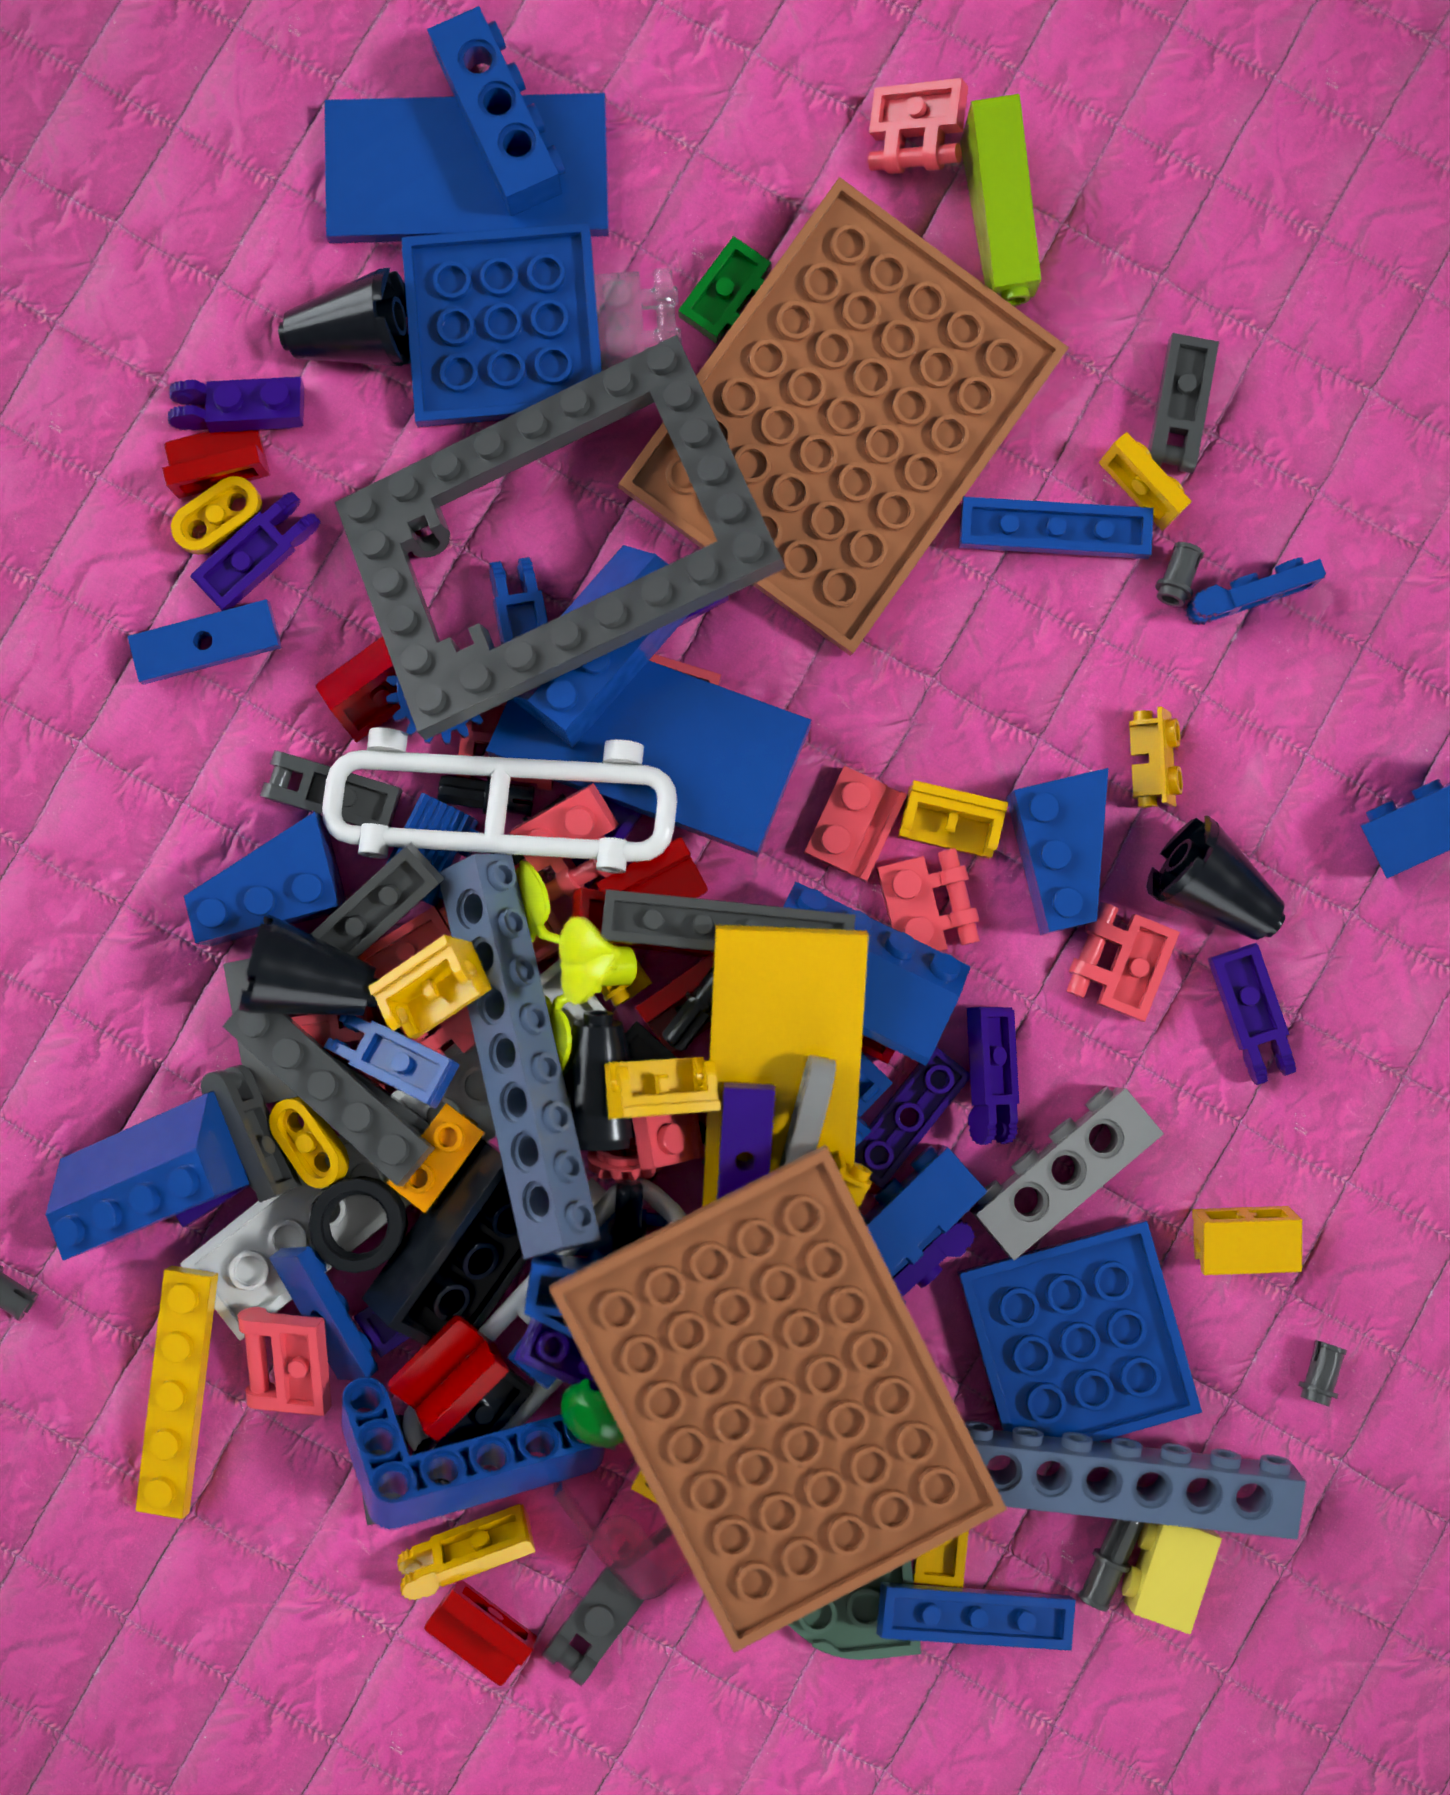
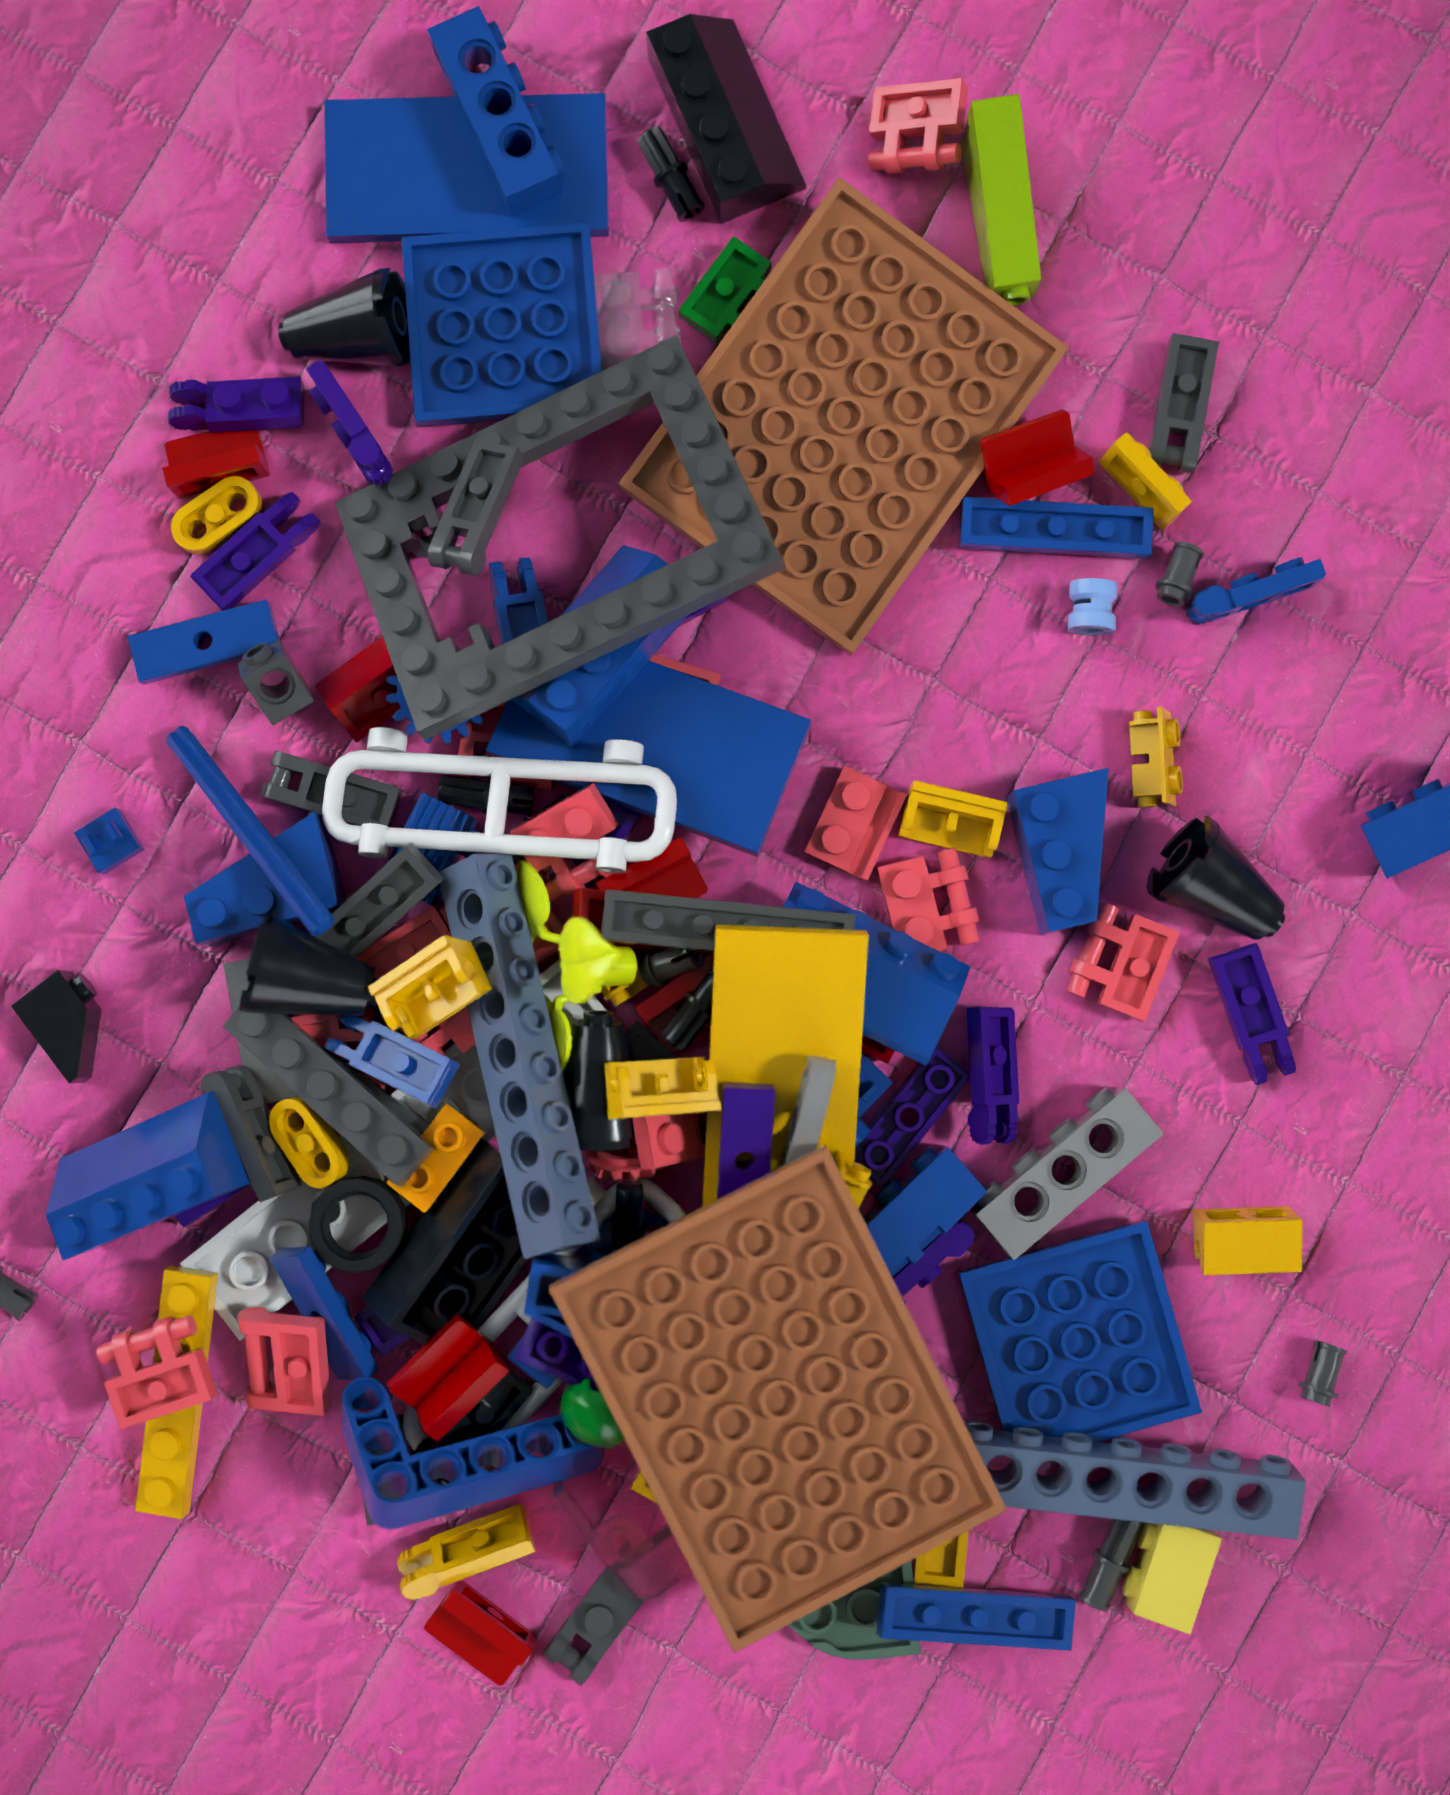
(64, 1022): none -> black slope
(109, 841): none -> blue tile
(160, 1387): none -> coral plate
(250, 831): none -> blue axle
(276, 700): none -> dark grey brick
(349, 425): none -> dark purple hinge
(475, 507): none -> dark grey plate
(661, 966): none -> dark grey pin
(670, 173): none -> black axle
(723, 114): none -> black slope
(1033, 458): none -> red panel
(1092, 606): none -> light blue wheel

